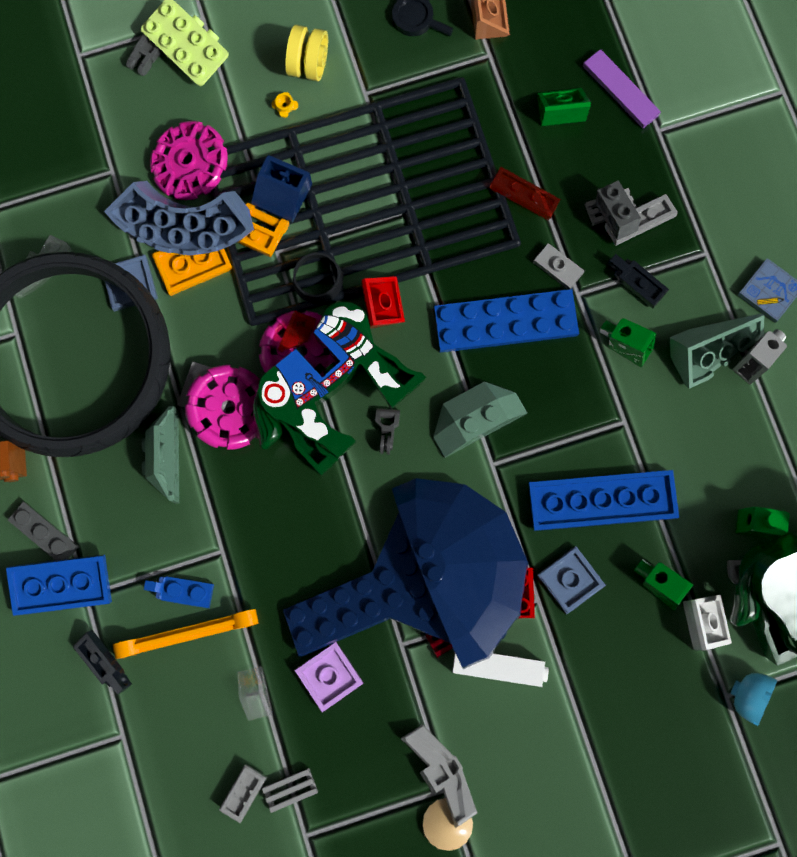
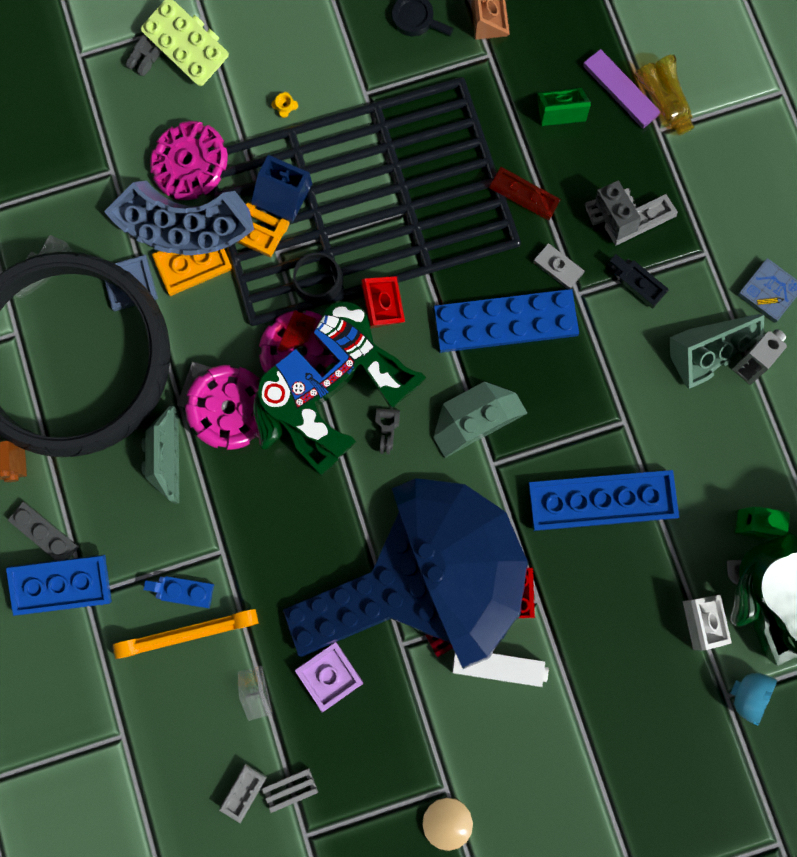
(102, 662): black hinge -> none
(306, 53): light yellow wheel -> none
(443, 773): light grey plate -> none
(571, 580): sand blue tile -> none
(630, 340): green torso -> none
(669, 99): none -> clear yellow piece
(669, 592): green torso -> none

